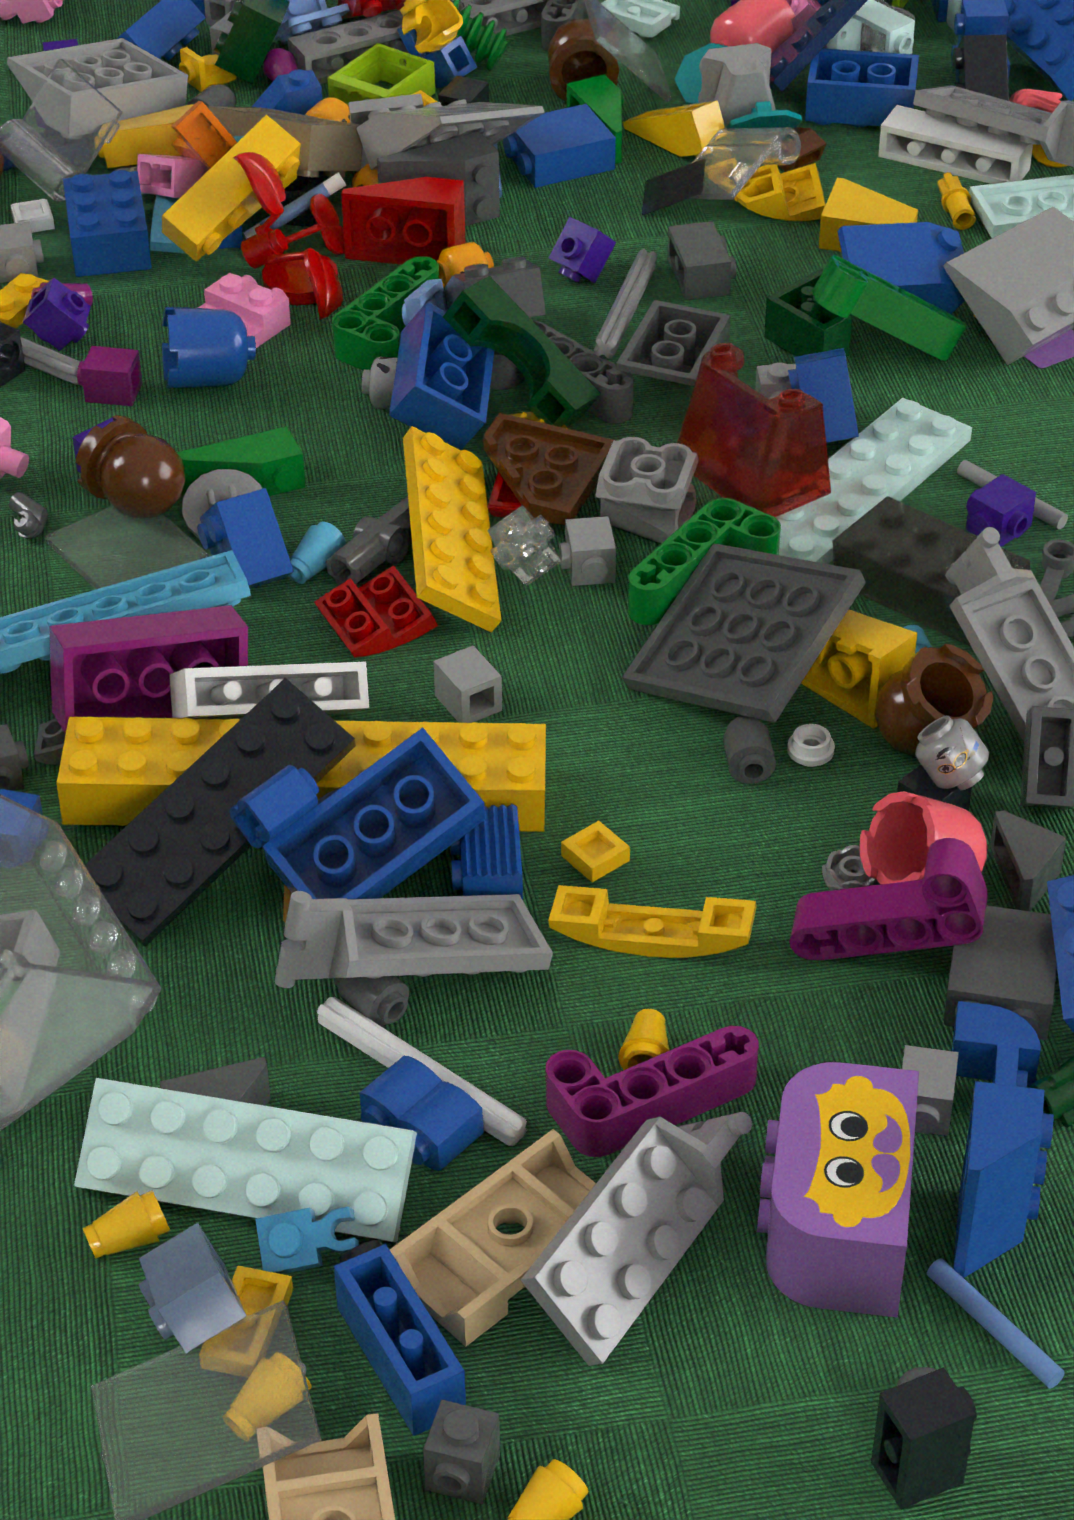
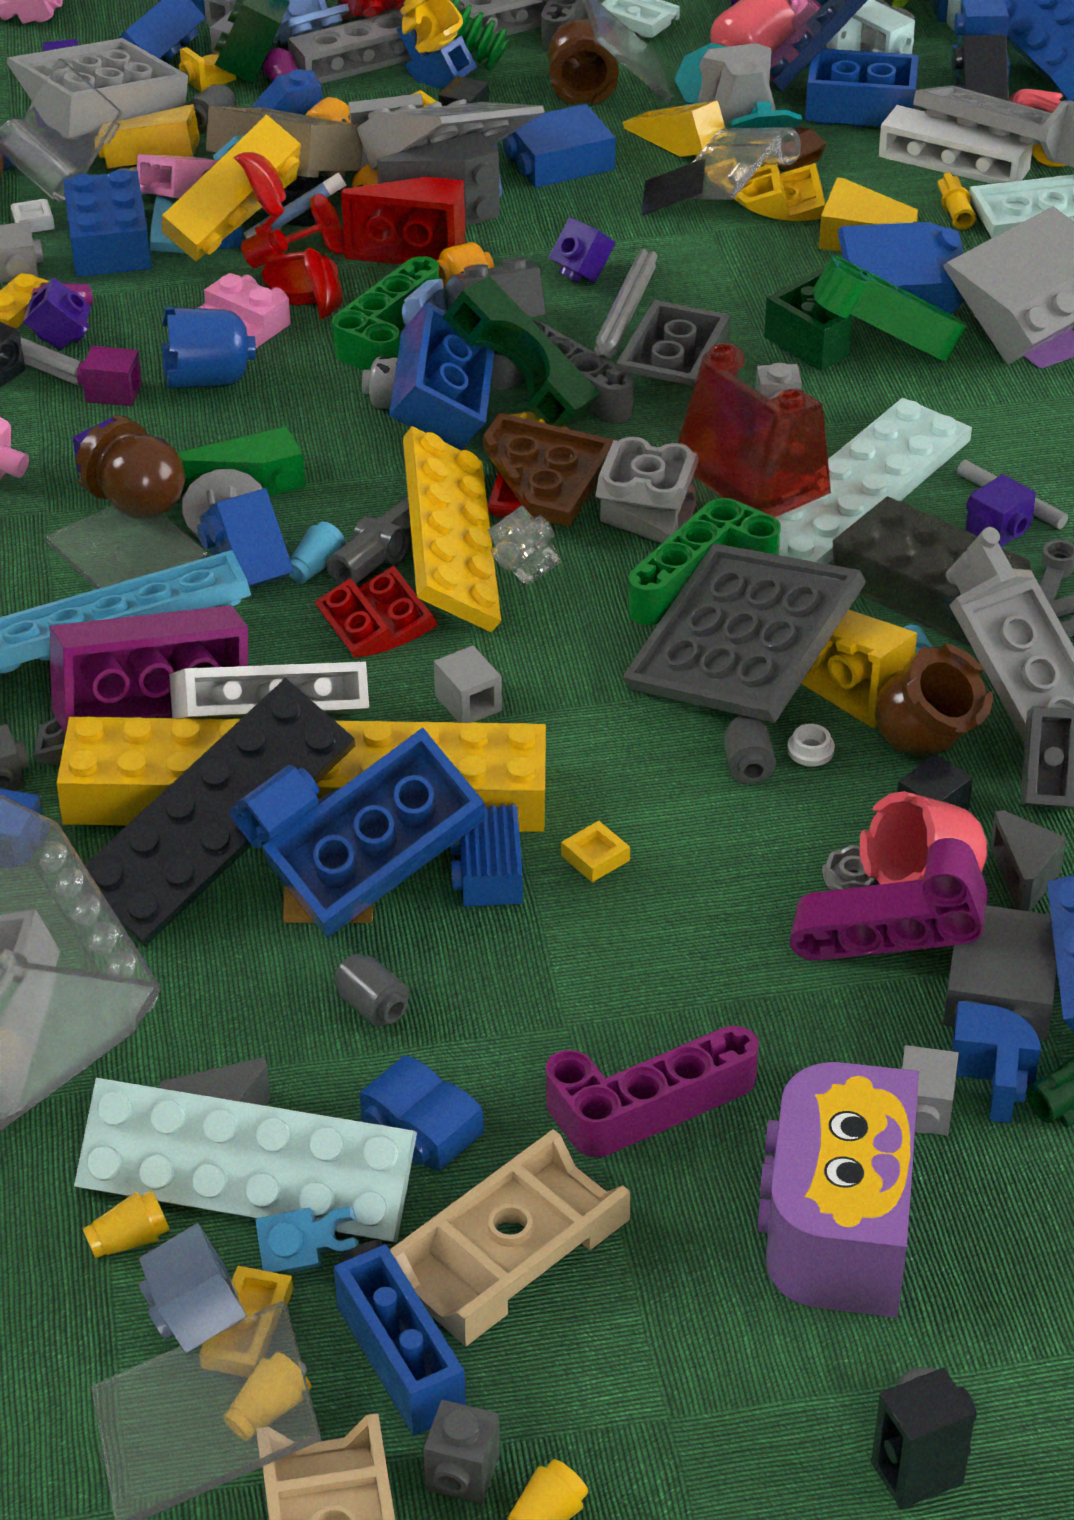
(32, 515): dark grey arm -> none
(202, 136): orange bracket -> none
(358, 78): lime window -> none
(388, 1049): white axle -> none
(408, 937): light grey hinge -> none
(589, 551): light grey brick -> none
(604, 100): green slope -> none
(632, 1230): light grey hinge -> none
(645, 1039): yellow cone -> none
(651, 931): yellow slope -> none
(700, 260): dark grey brick -> none
(827, 380): blue brick -> none
(952, 753): light grey head -> none
(996, 1323): medium blue bar -> none
(1000, 1172): blue slope -> none

